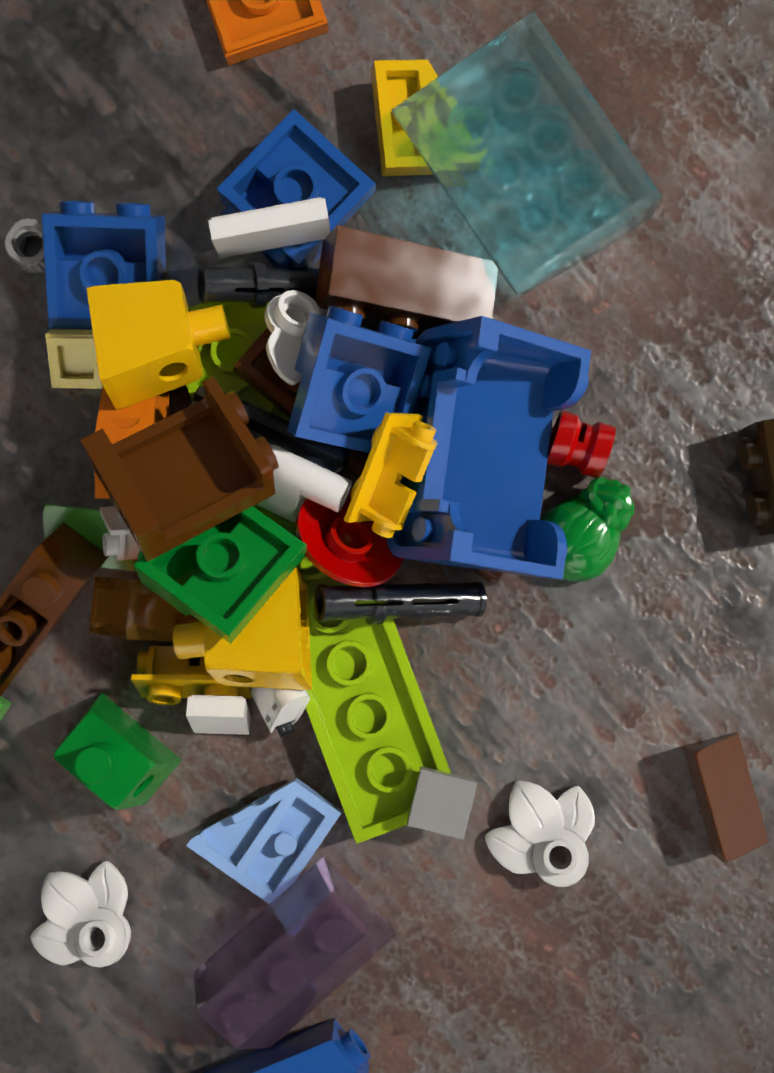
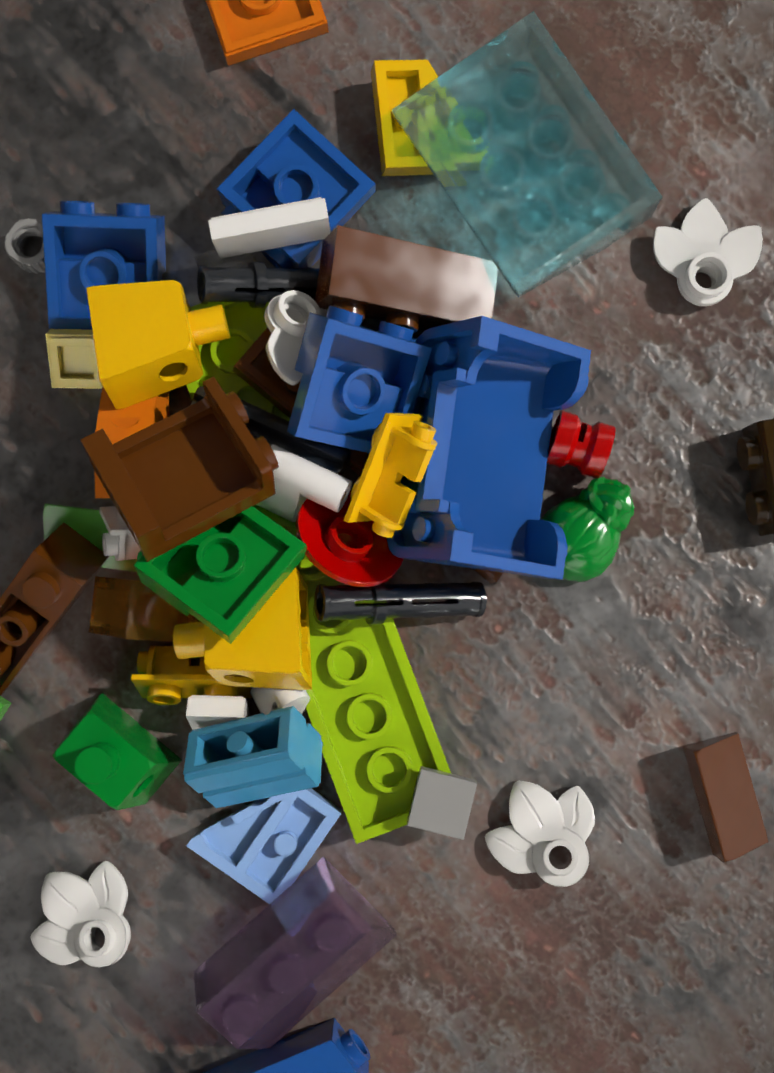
(254, 758): none -> dark azure brick
(706, 248): none -> white plate

